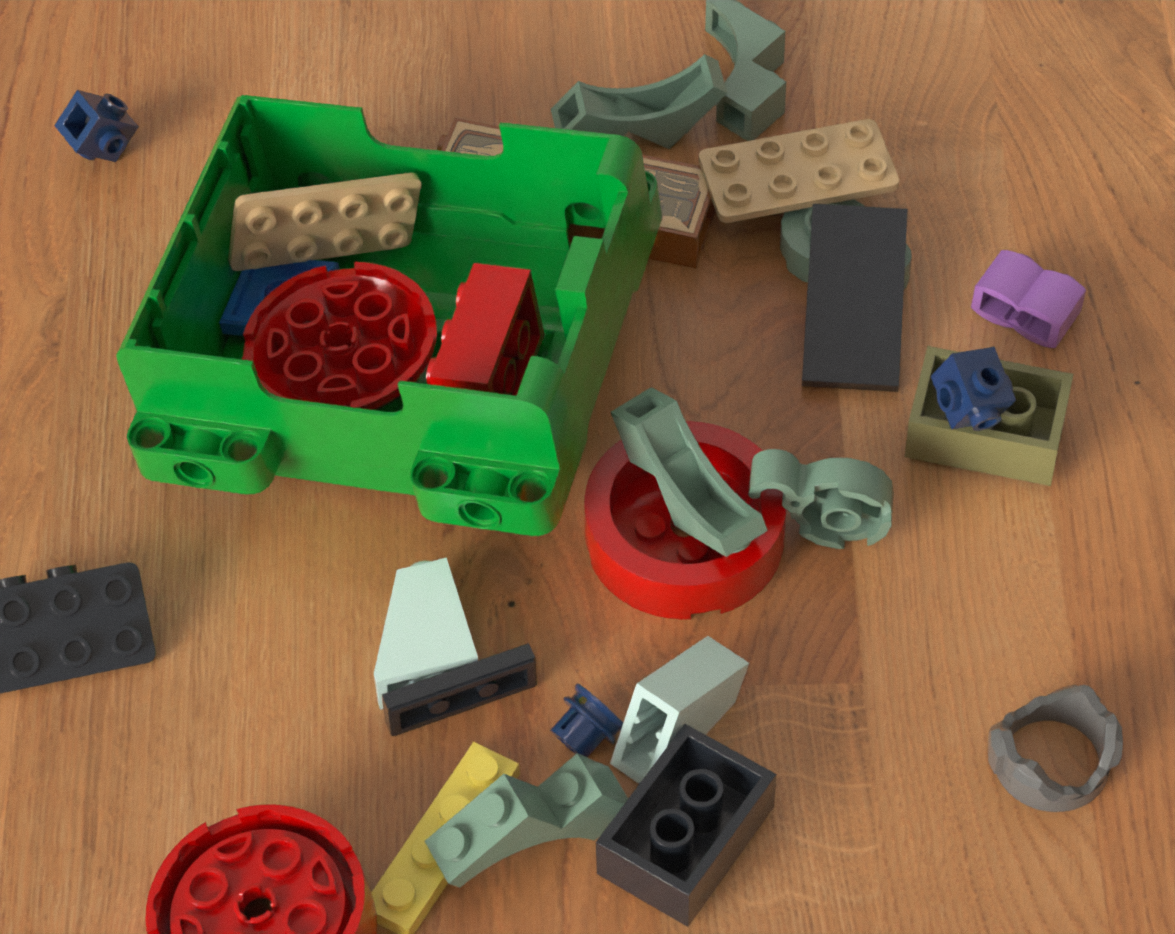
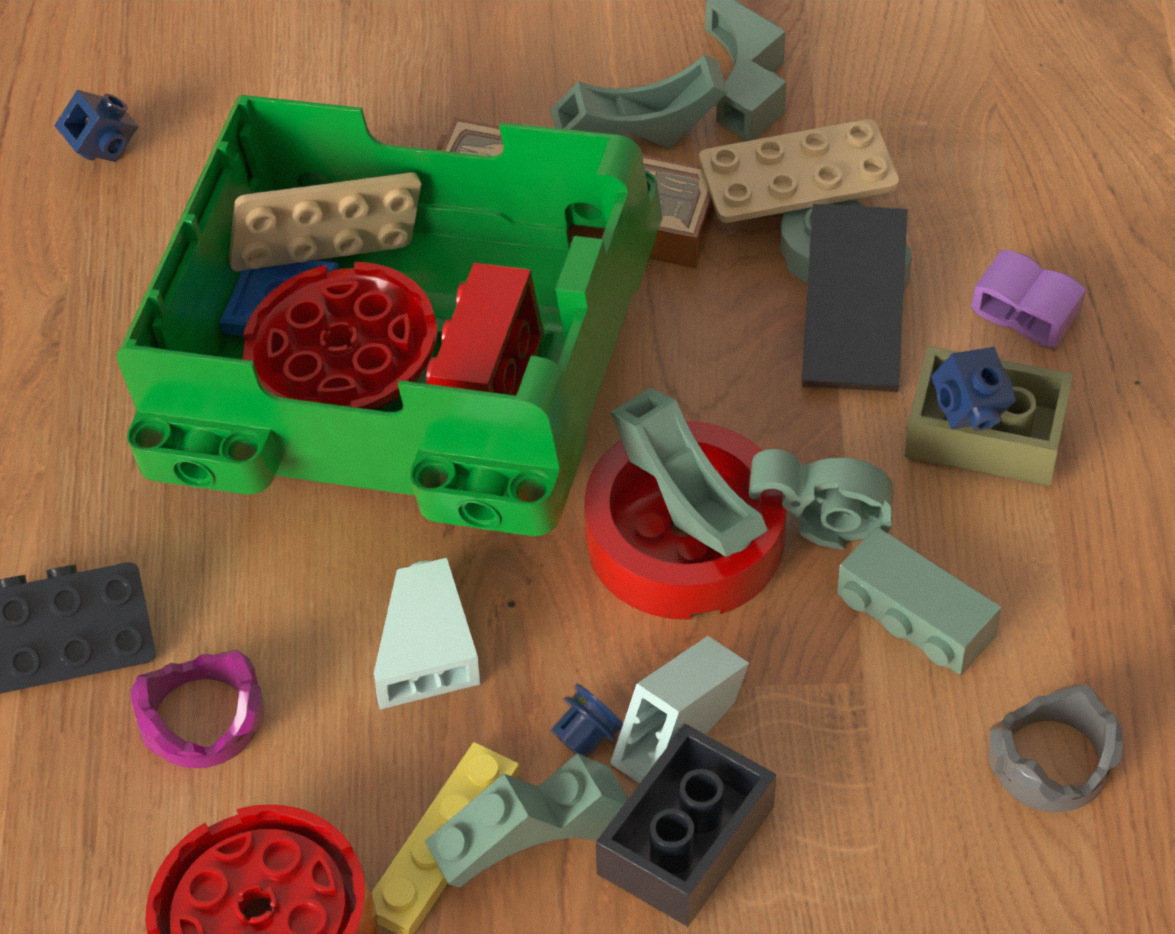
(228, 667): none -> magenta piece
(459, 690): black tile -> none
(918, 601): none -> sand green brick

